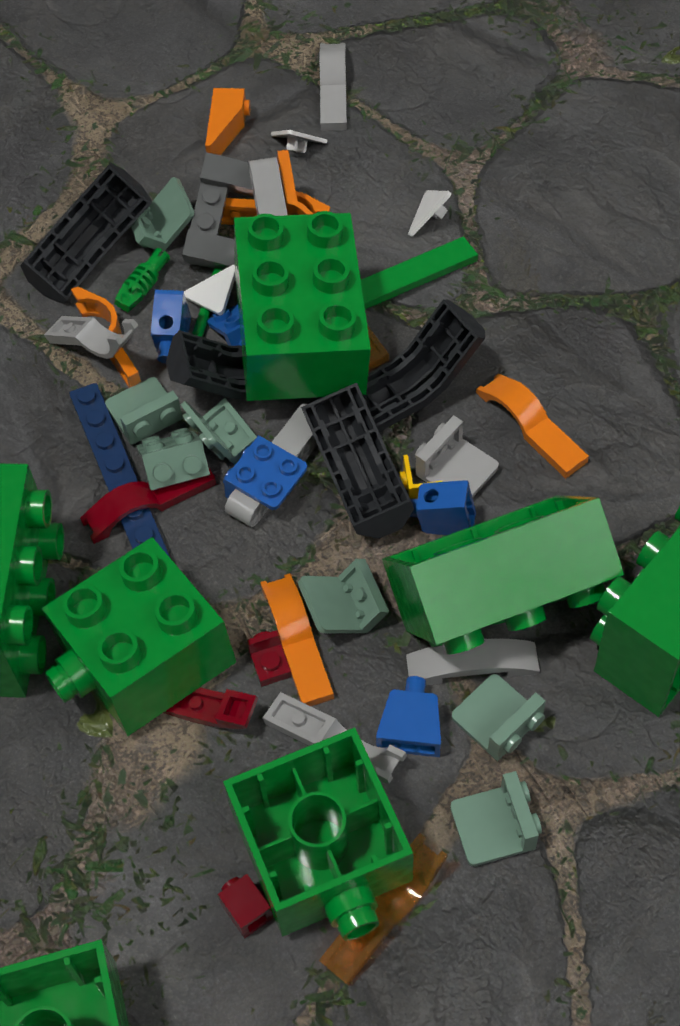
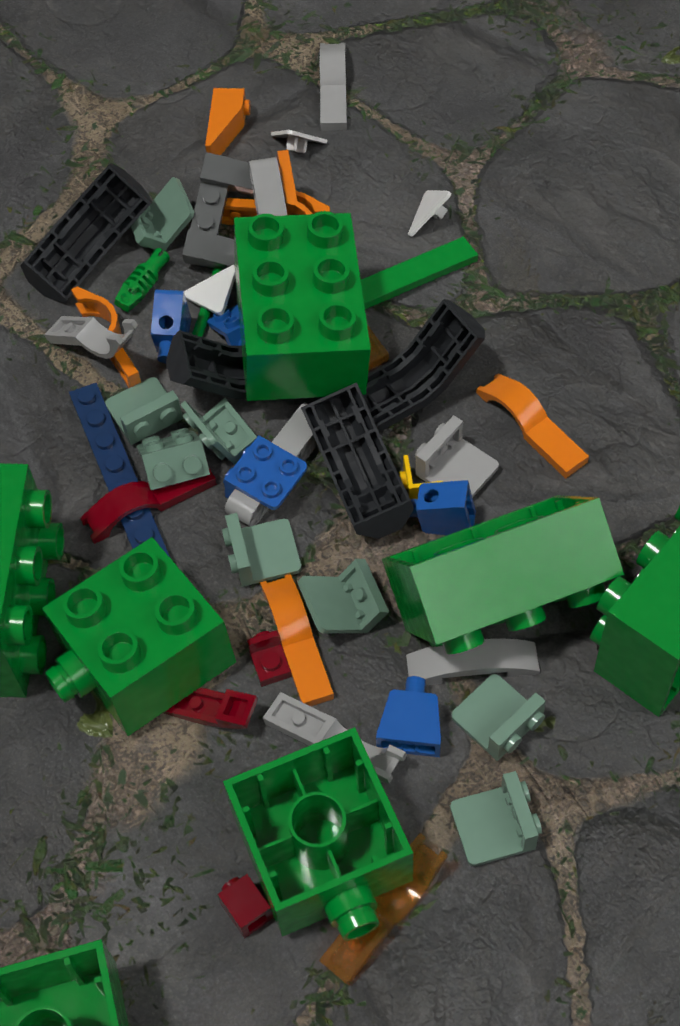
(261, 550): none -> sand green bracket

